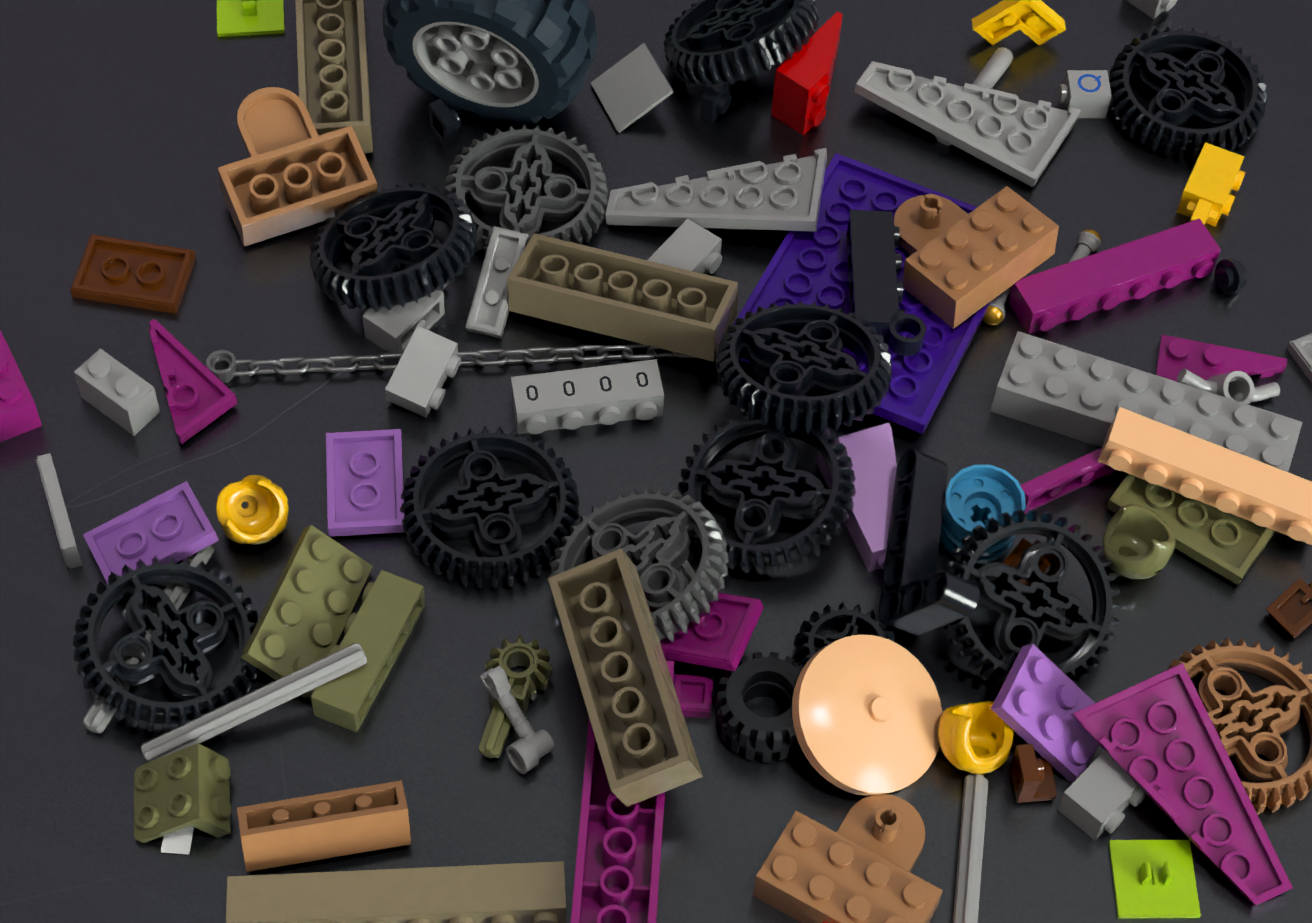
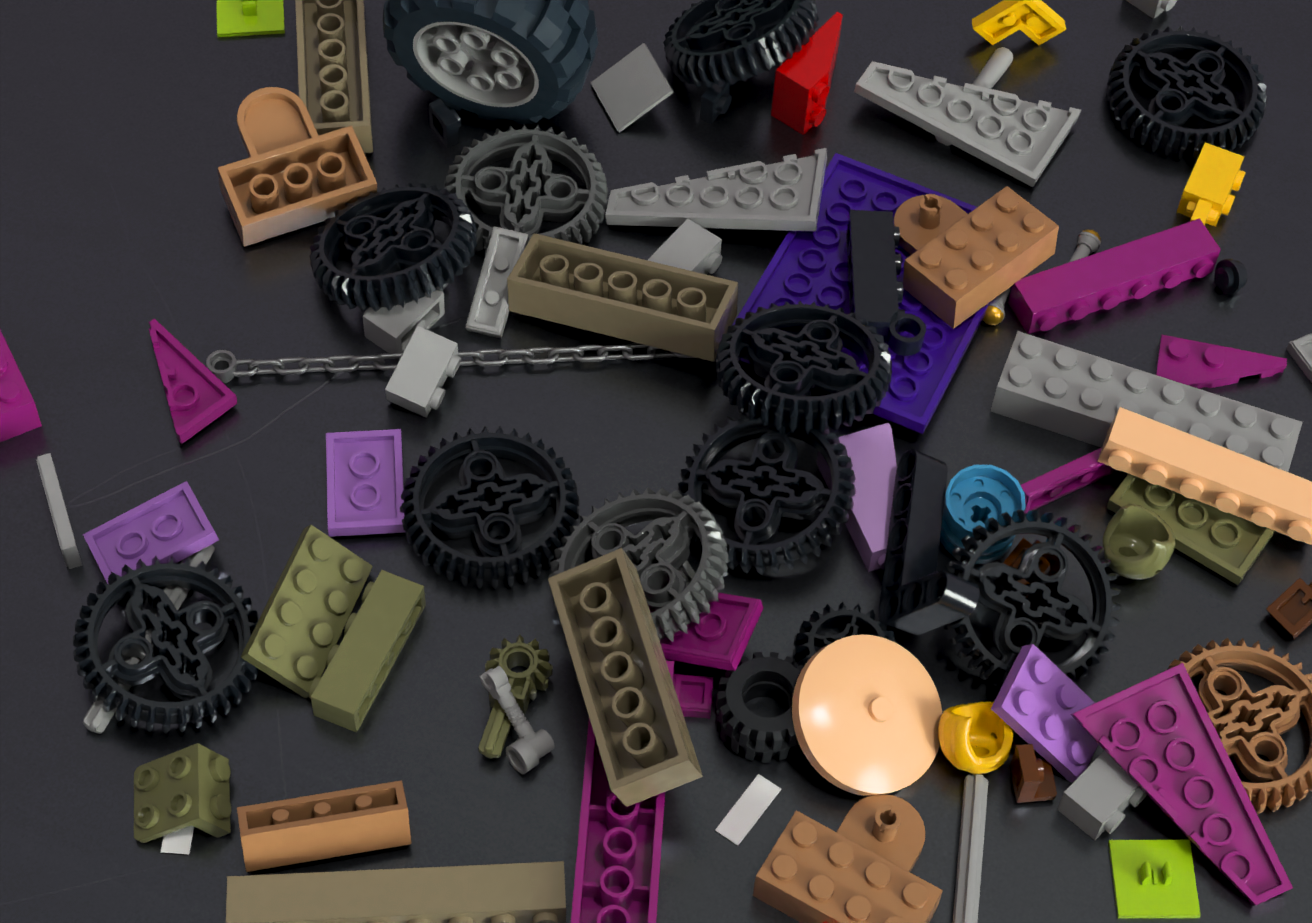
(117, 392): light grey brick -> none
(133, 274): reddish brown tile -> none
(256, 702): light grey axle -> none
(261, 518): yellow piece -> none
(587, 396): light grey brick -> none
(748, 809): none -> white sticker
(1086, 91): light grey brick -> none
(1239, 384): light grey piece -> none

